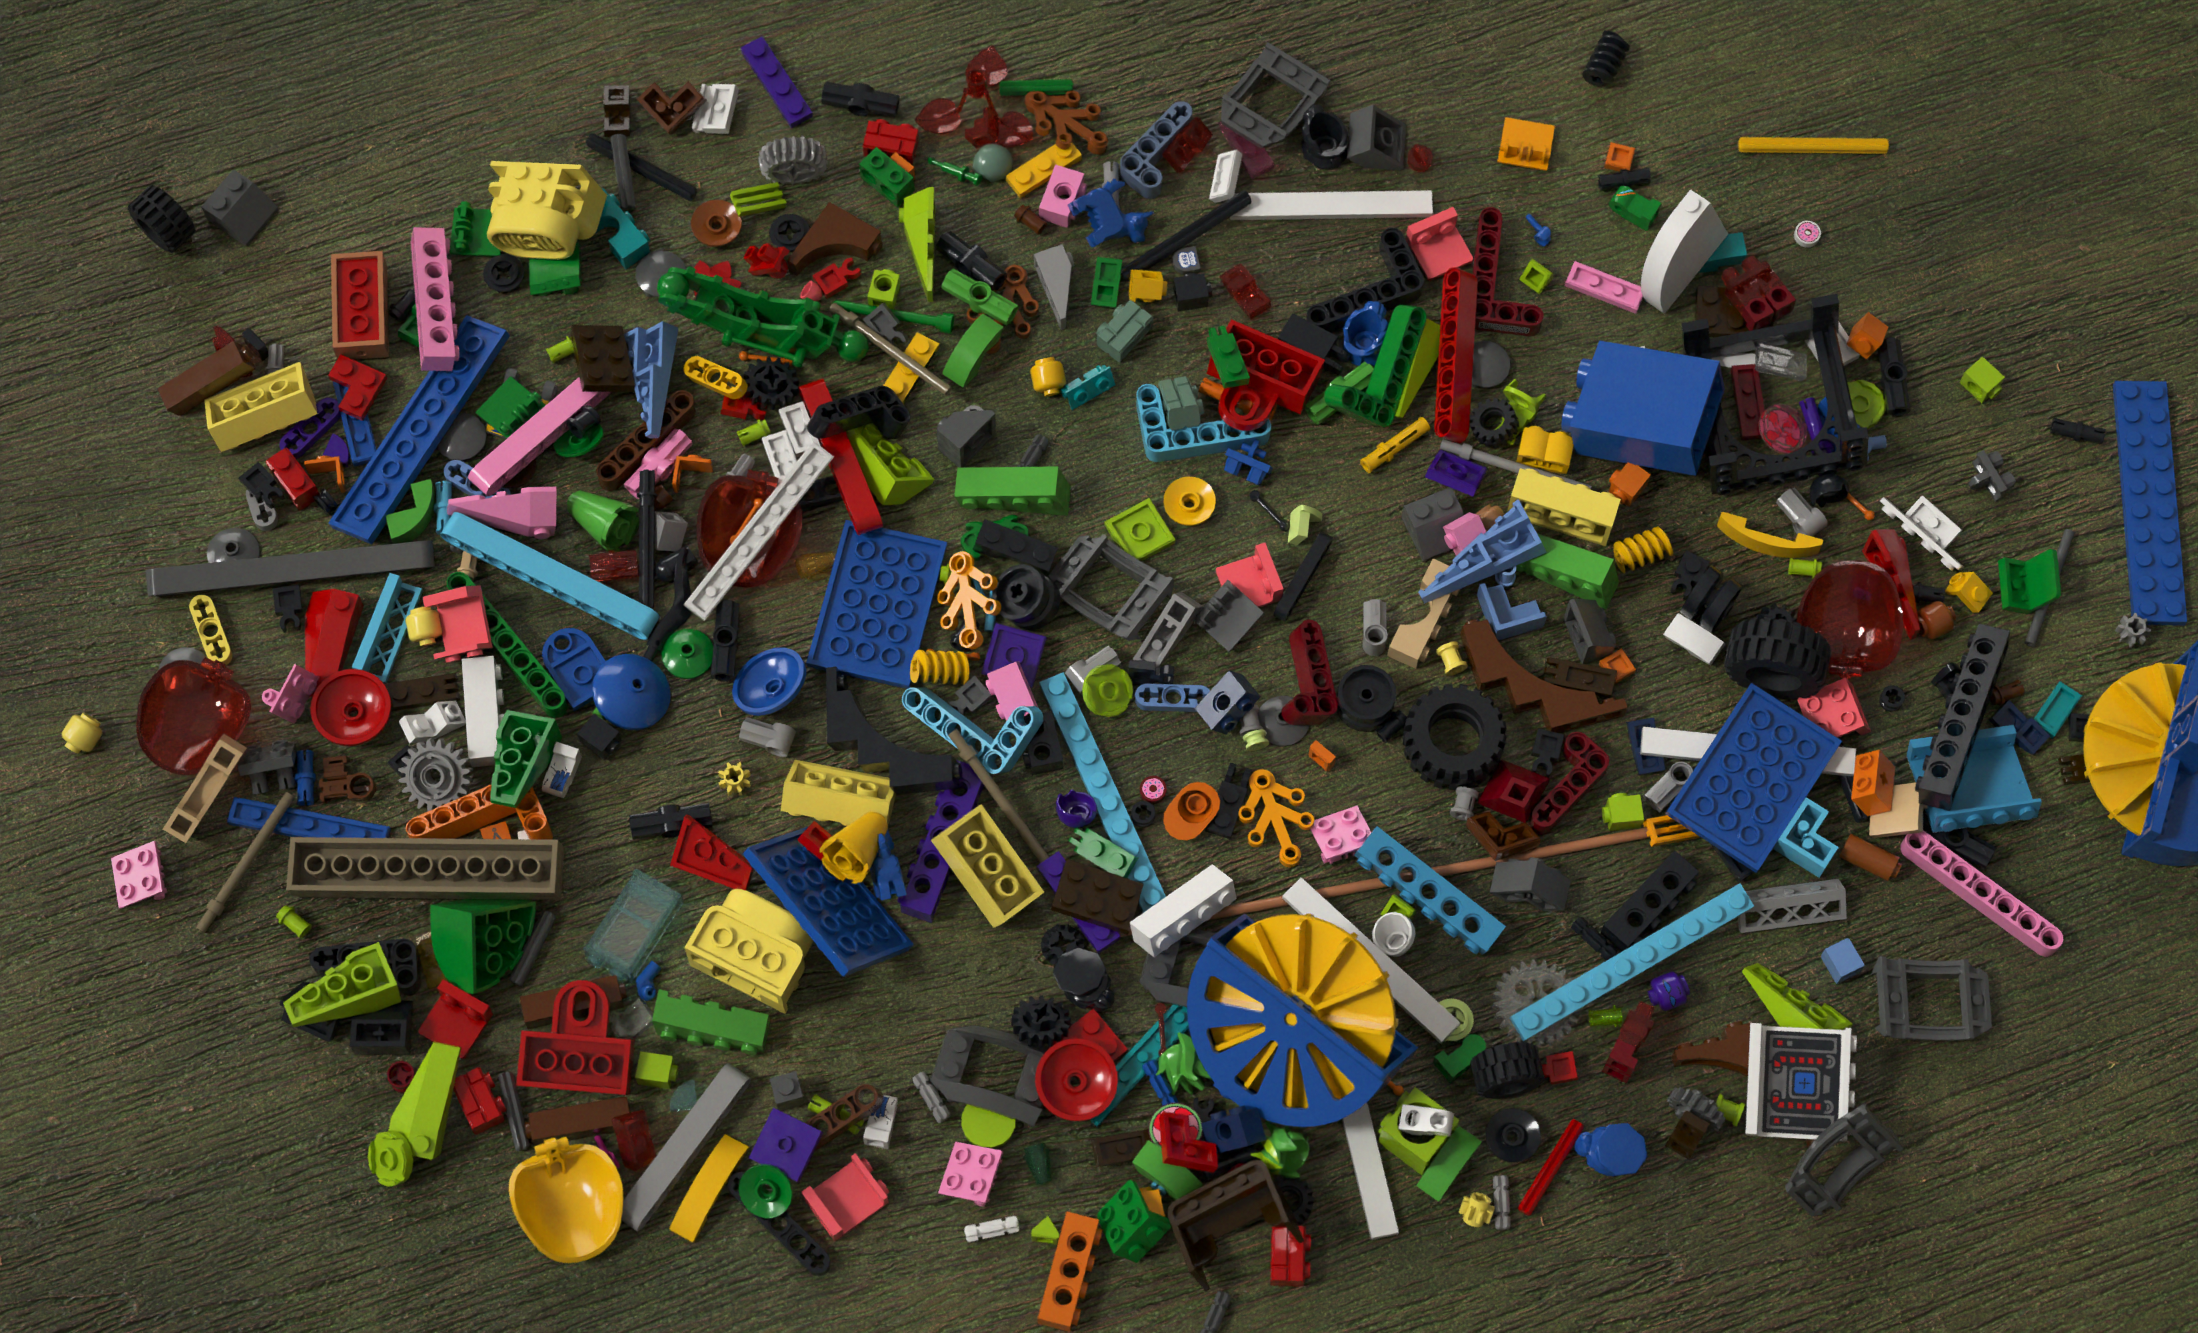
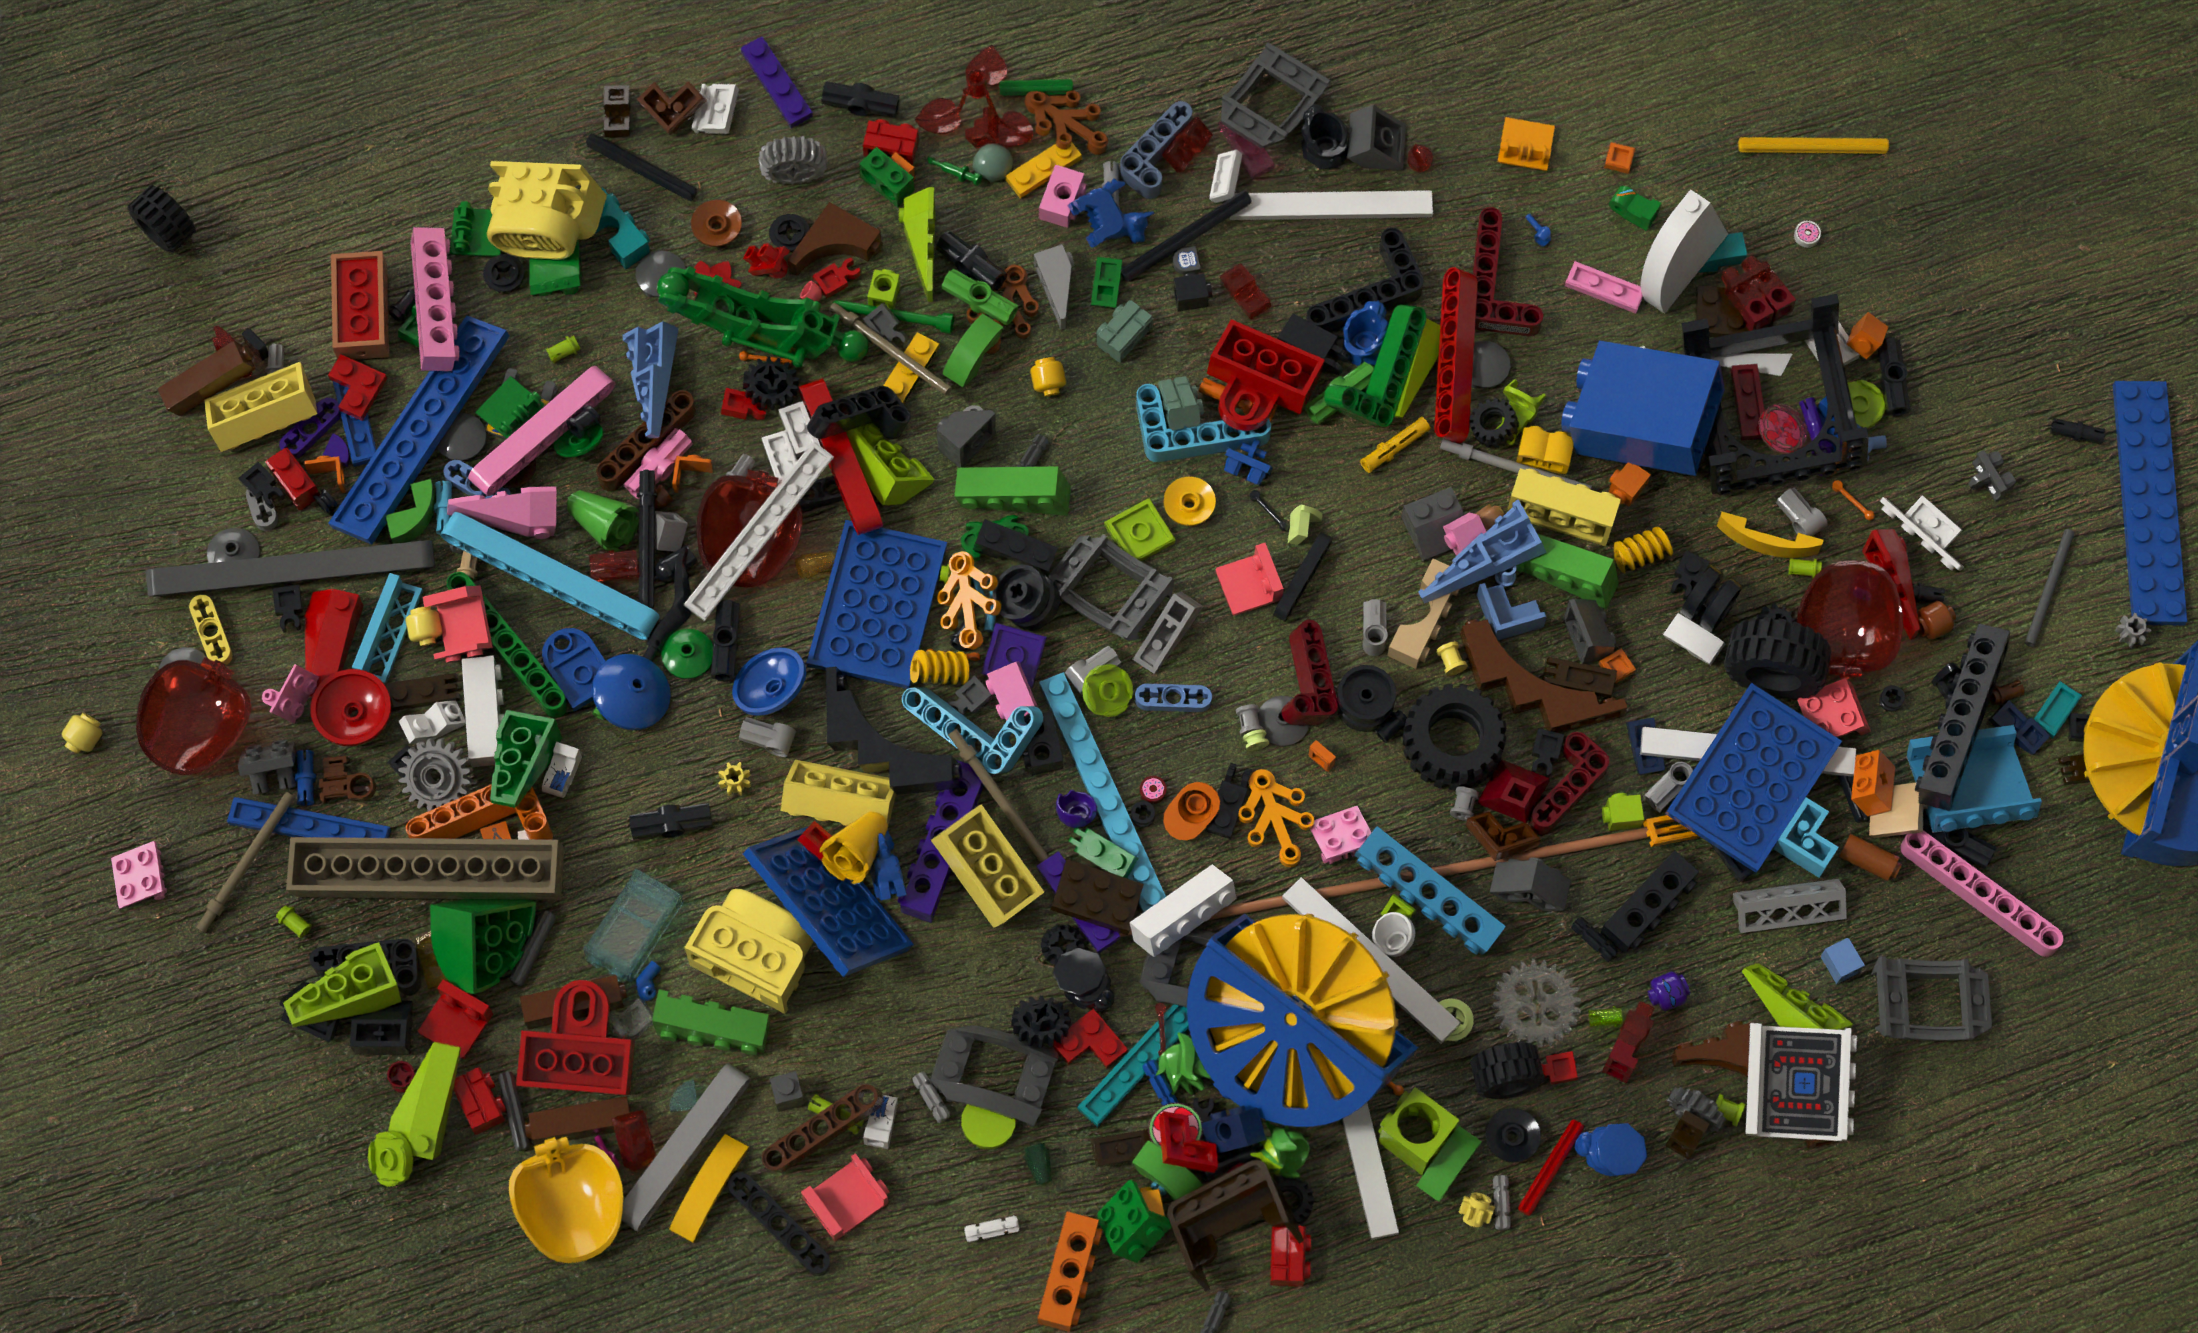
(204, 788): tan arch -> none
(239, 208): dark grey slope -> none
(600, 737): black brick -> none
(602, 358): dark brown plate -> none
(623, 171): dark grey axle -> none
(656, 1070): lime brick -> none
(710, 857): red wing -> none
(720, 385): yellow beam -> none
(753, 432): lime pin -> none
(757, 195): lime tile -> none
(757, 504): orange hinge -> none
(758, 1198): green dish -> none
(786, 1144): dark purple plate -> none
(971, 1173): bright pink hinge -> none
(1030, 219): reddish brown pin -> none
(1045, 1232): lime slope -> none
(1087, 1063): red dish -> none
(1095, 383): teal hinge -> none
(1146, 285): yellow brick -> none
(1147, 673): black plate -> none
(1215, 708): dark blue brick -> none
(1227, 358): green hinge -> none
(1228, 615): dark grey hinge -> none
(1426, 1121): white leg -> none
(1438, 244): coral bracket -> none
(1456, 472): dark purple plate -> none
(1459, 1060): green leg -> none
(1536, 276): lime slope -> none
(1605, 59): black piece -> none
(1624, 178): black pin -> none
(1631, 962): medium azure plate -> none
(1781, 362): clear plate -> none
(1828, 489): black hair -> none
(1875, 1143): dark grey wedge -> none
(1970, 590): yellow bracket -> none
(1982, 380): lime brick -> none
(2029, 583): green bracket -> none

